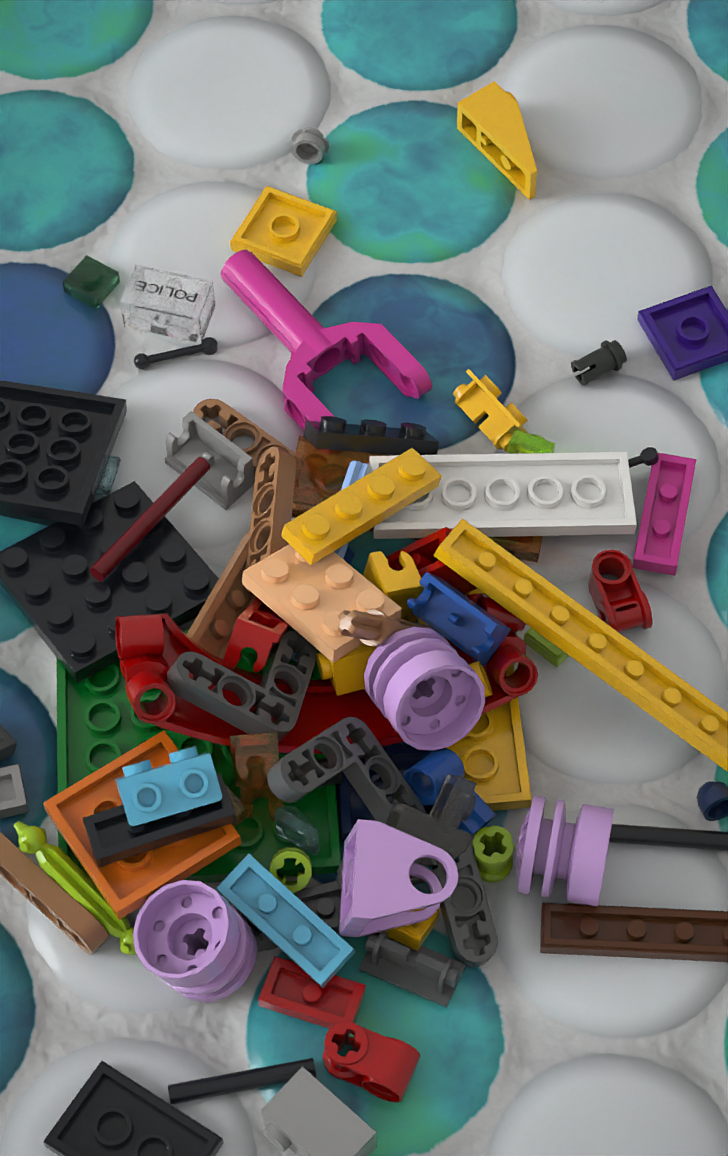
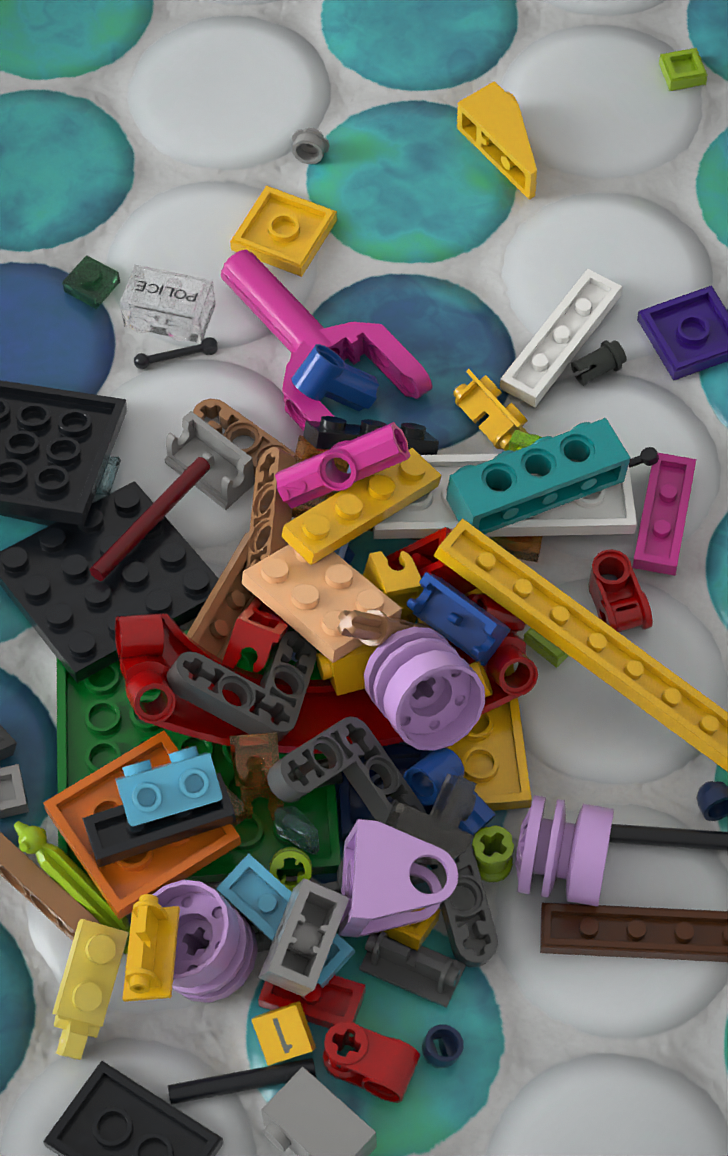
(87, 985): none -> light yellow hinge
(151, 950): none -> yellow hinge
(283, 1033): none -> yellow tile
(304, 938): none -> light grey brick
(329, 376): none -> blue piece
(364, 455): none -> dark pink piece
(450, 1045): none -> dark blue hinge
(560, 337): none -> white plate
(600, 466): none -> teal brick
(683, 69): none -> lime tile

